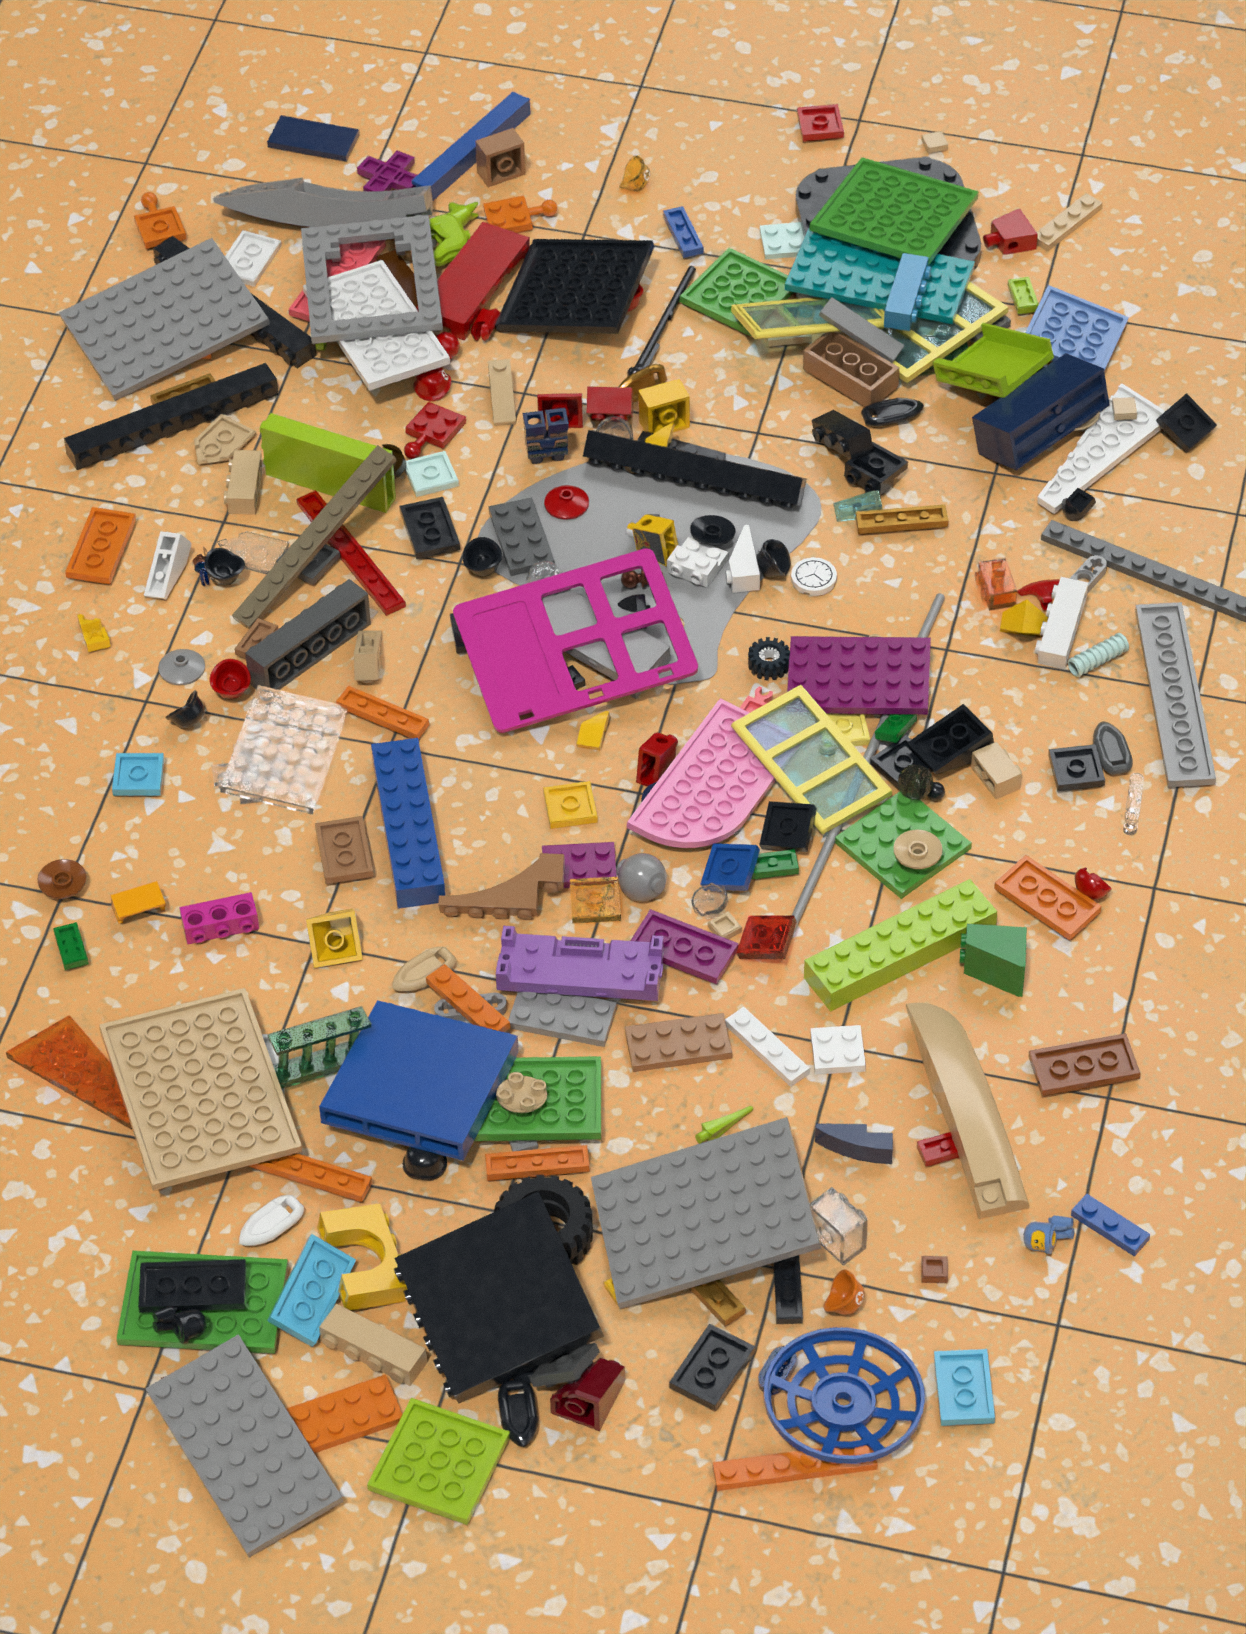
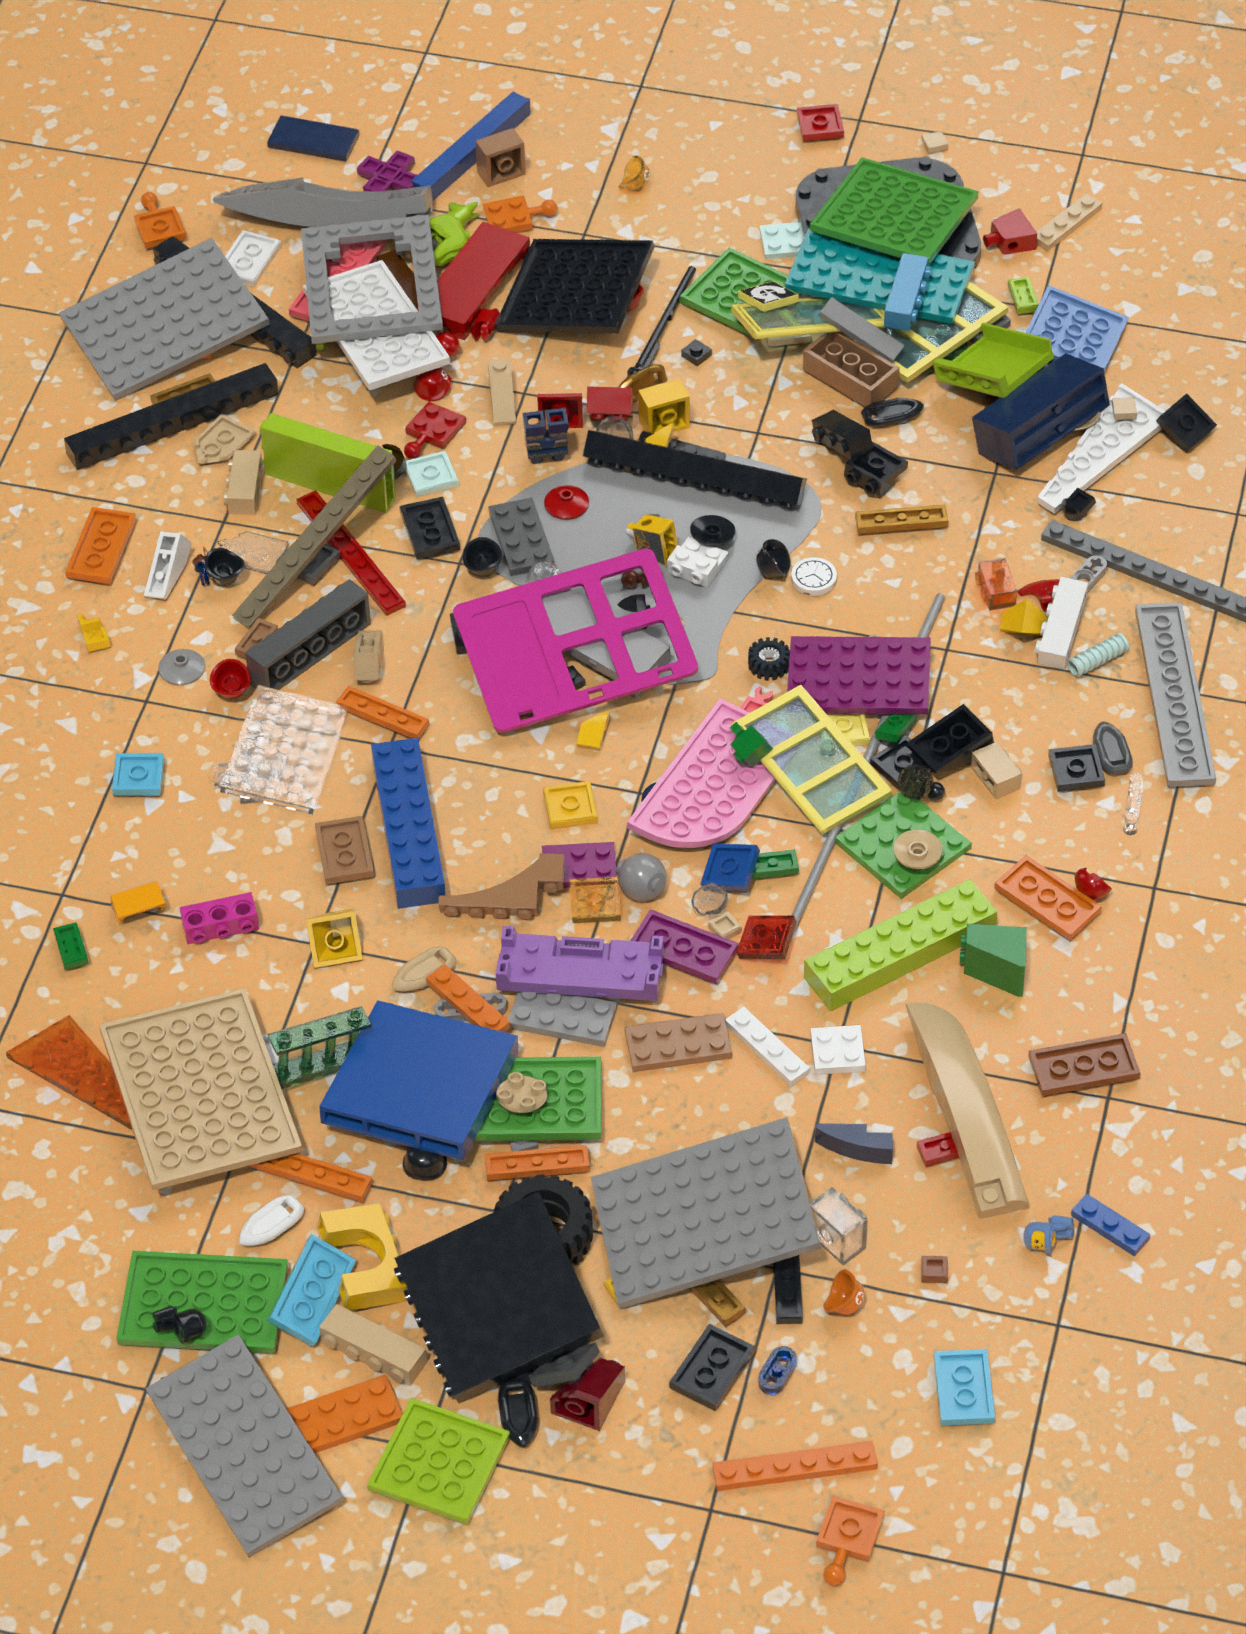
(62, 878): dark orange dish -> none
(190, 713): black helmet -> none
(192, 1285): black plate -> none
(655, 753): red torso -> none
(683, 232): blue plate -> none
(696, 352): none -> black plate
(716, 1128): lime piece -> none
(743, 565): white slope -> none
(749, 744): none -> green brick
(768, 296): none -> tile
(788, 826): black plate -> none
(845, 1386): blue dish -> none
(846, 508): clear light blue slope -> none
(848, 1531): none -> orange plate

